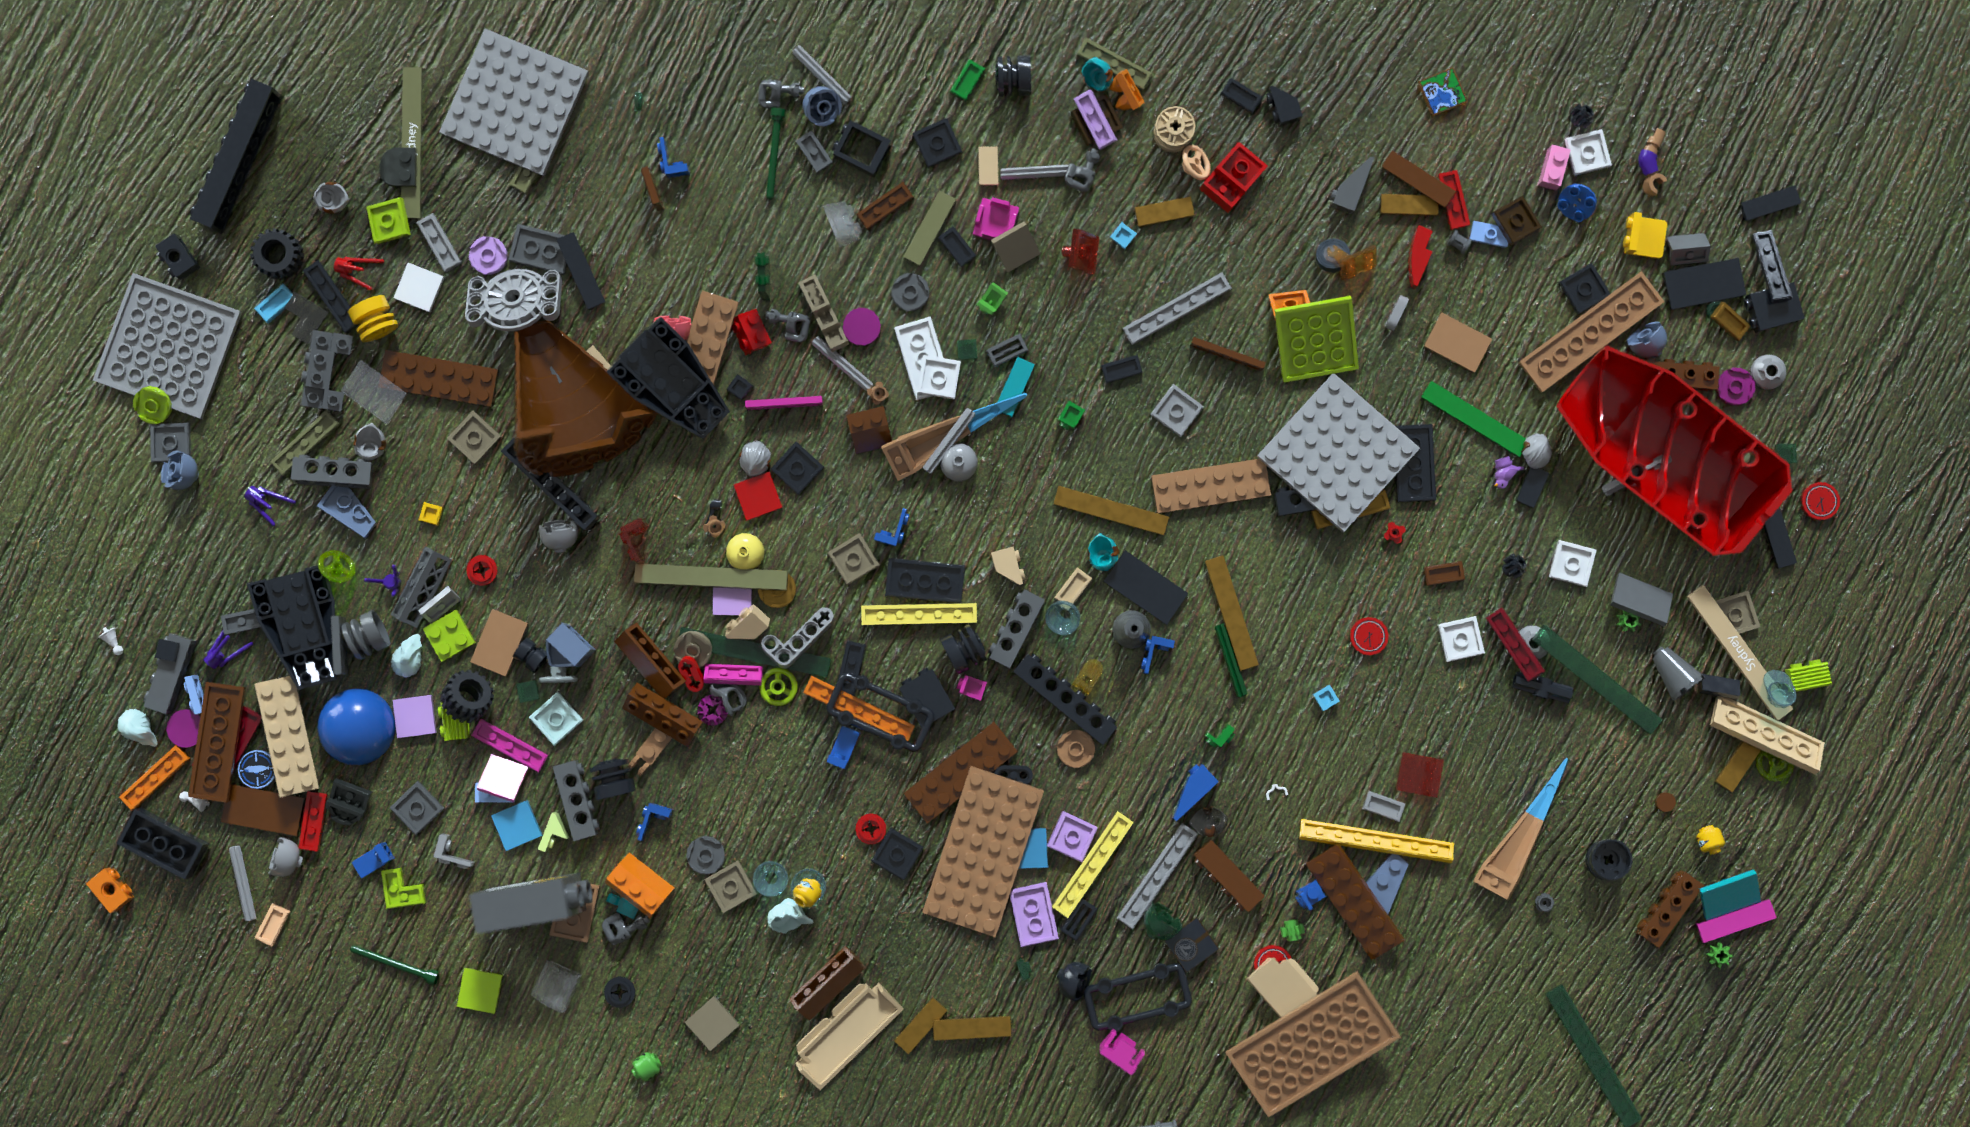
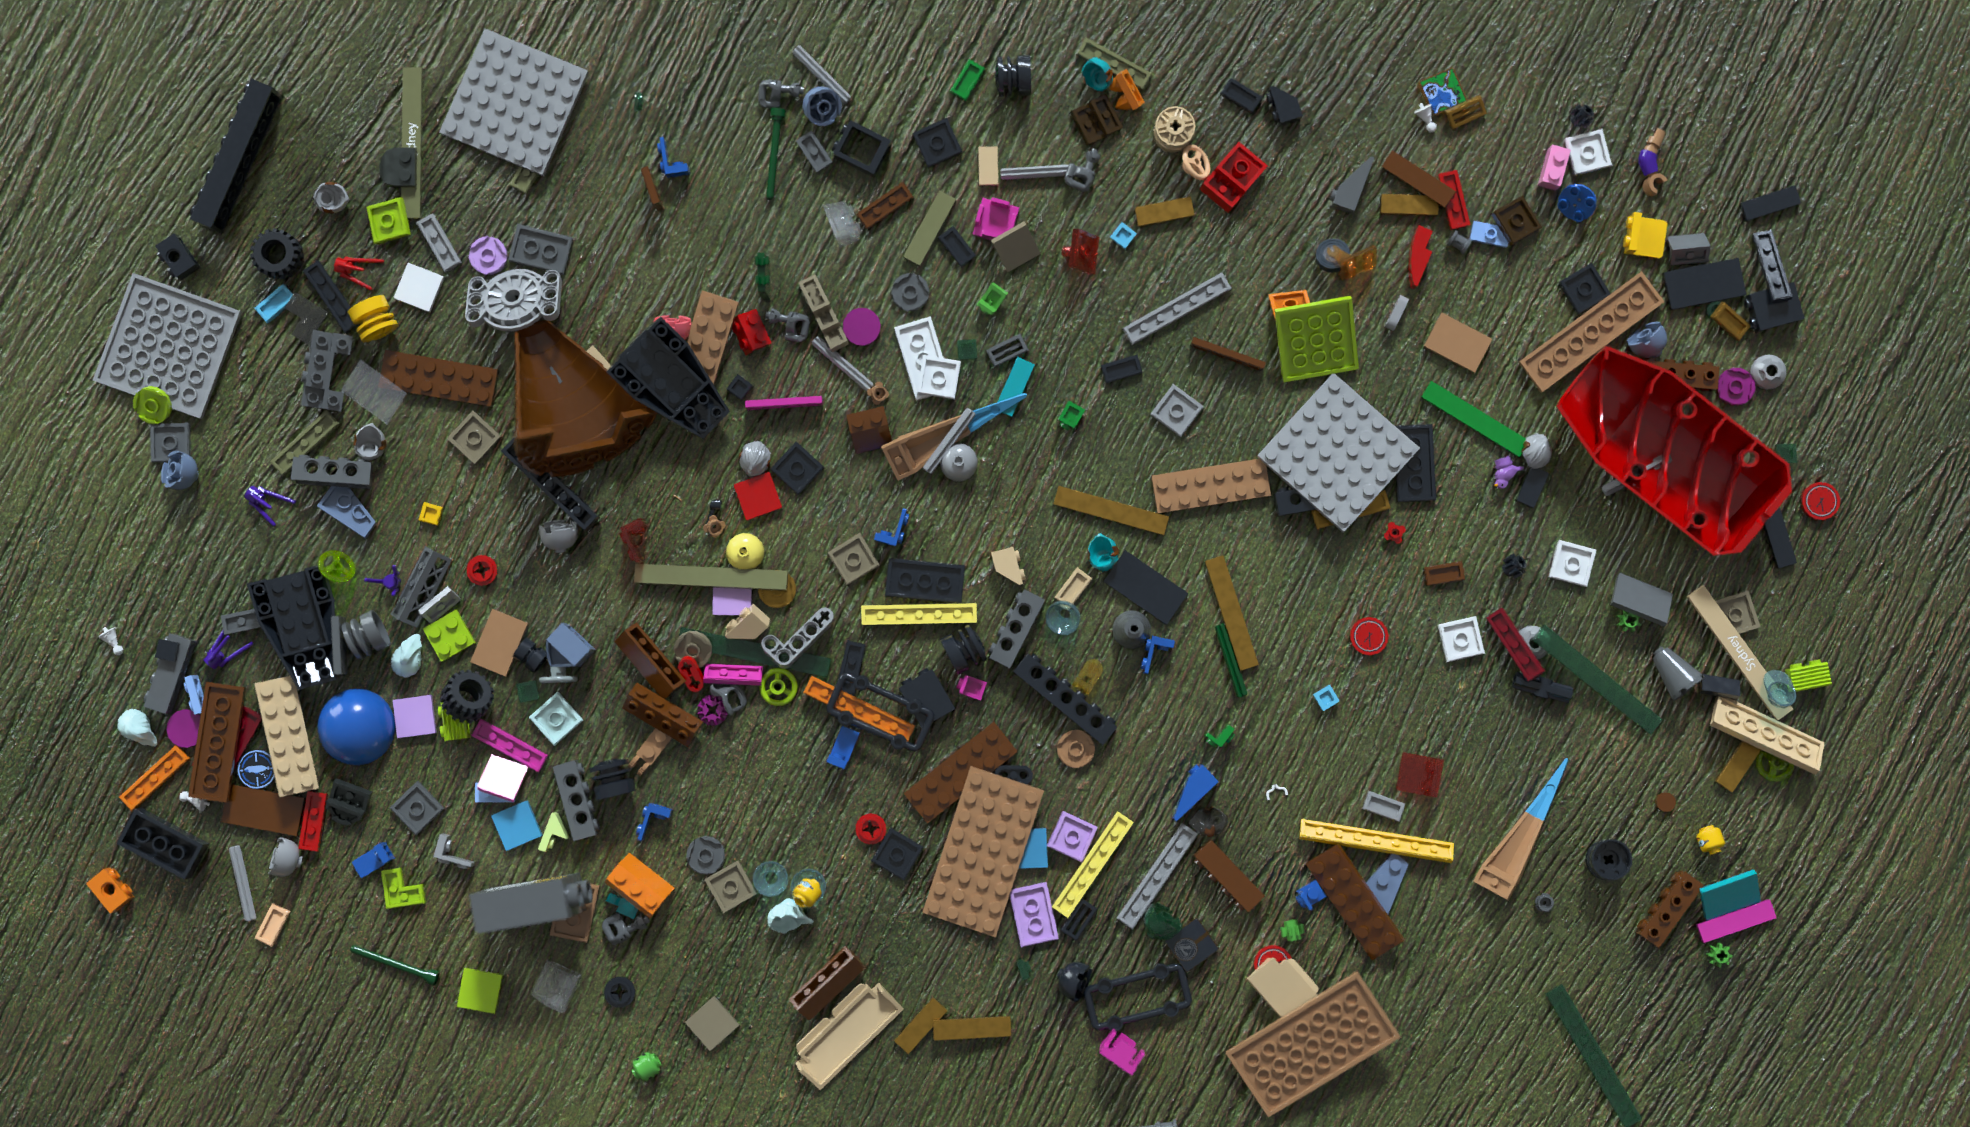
(580, 270): black tile -> none
(1095, 119): lavender tile -> none
(1425, 114): none -> white piece
(1451, 118): none -> pearl gold tile

